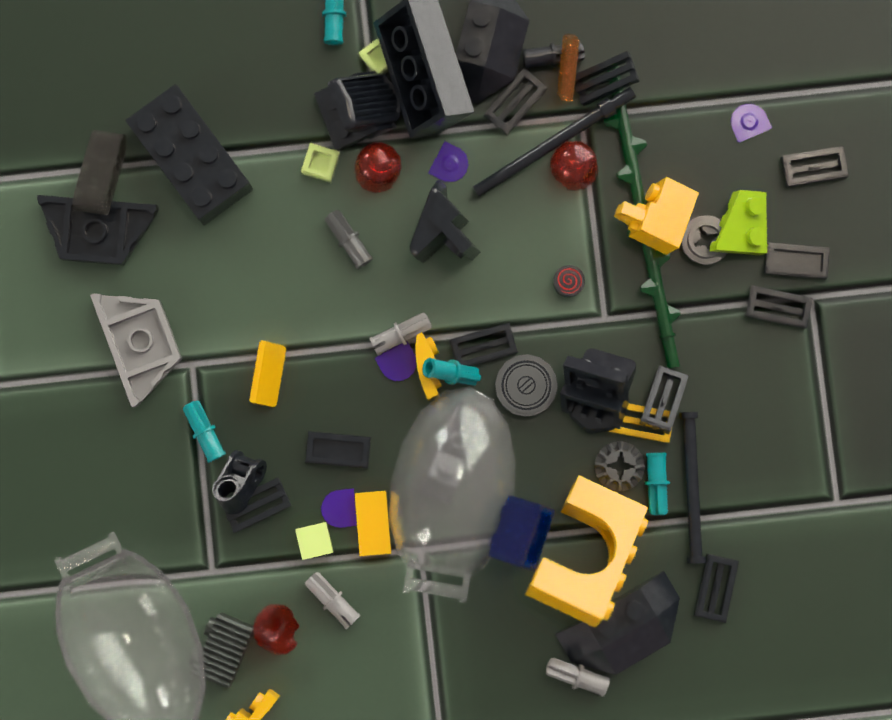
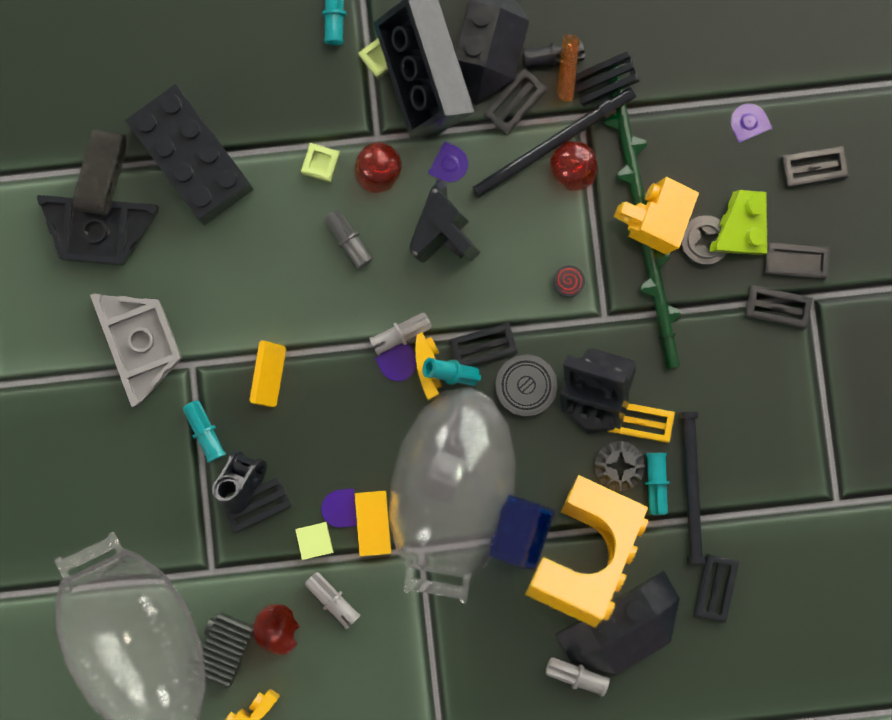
(338, 449): black tile -> none
(358, 108): black piece -> none
(656, 422): tile -> none

